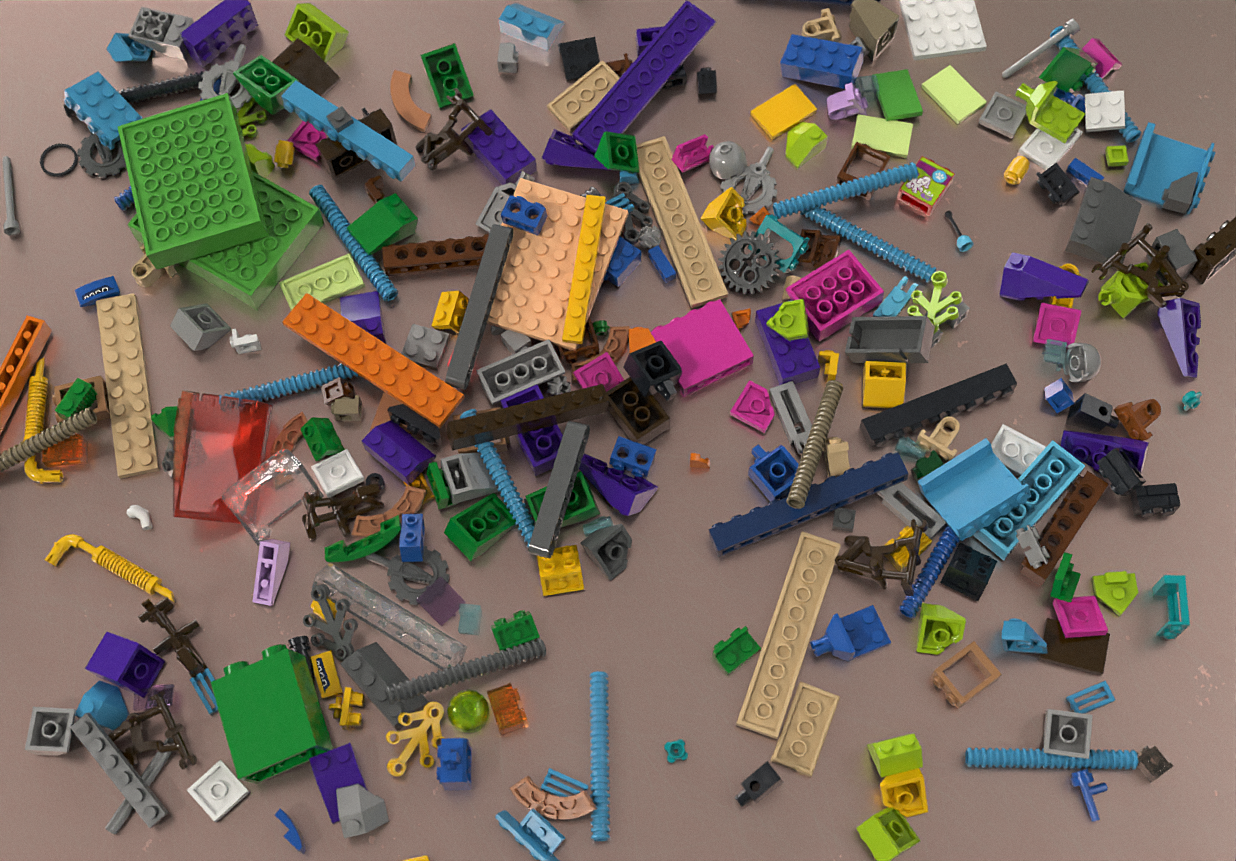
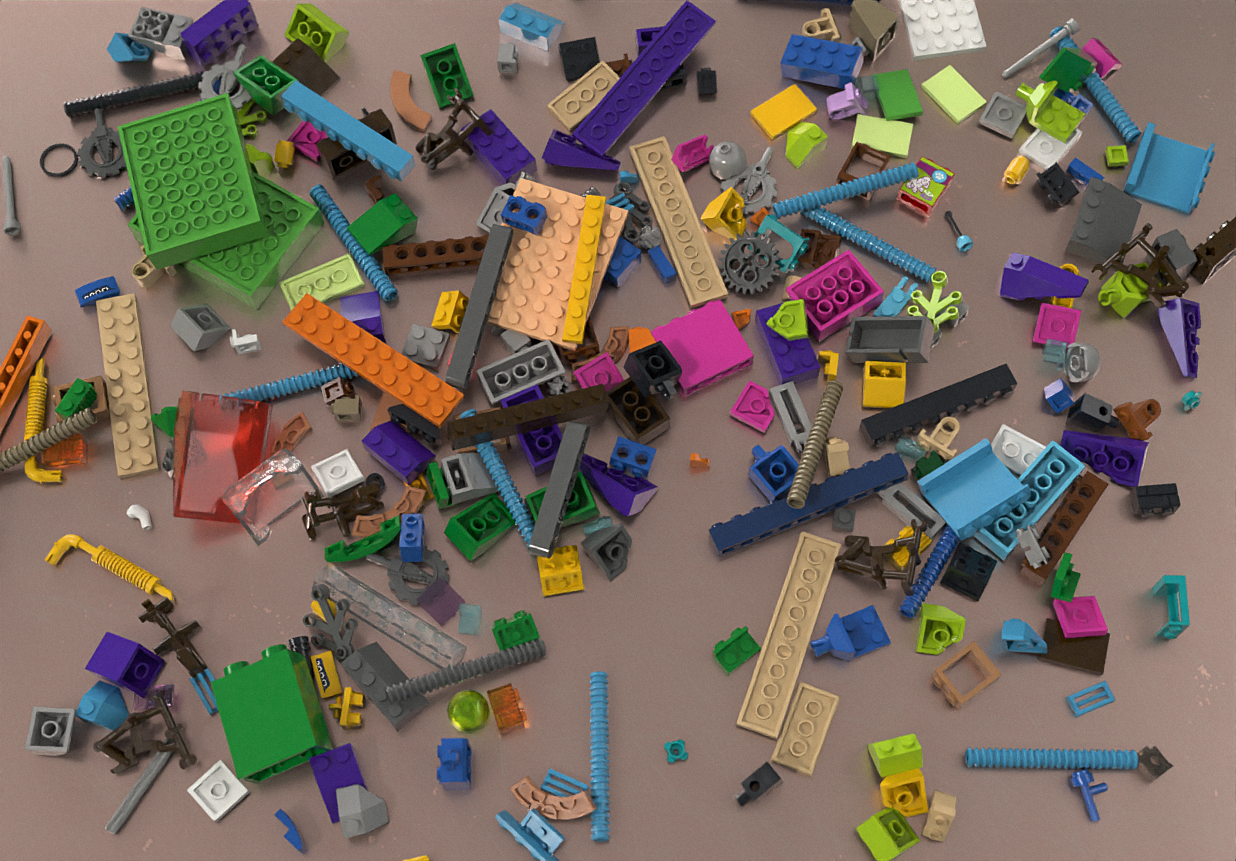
(100, 107): dark azure bracket -> none
(119, 770): plate -> none
(270, 570): lavender slope -> none
(321, 437): green bracket -> none
(340, 119): dark grey plate -> none
(417, 735): yellow plant -> none
(600, 327): green plate -> none
(618, 152): green slope -> none
(940, 815): none -> tan pin
(1067, 733): light grey slope -> none
(1105, 111): white plate -> none
(1115, 589): lime plate -> none
(1120, 472): black brick -> none
(1180, 193): dark grey slope -> none

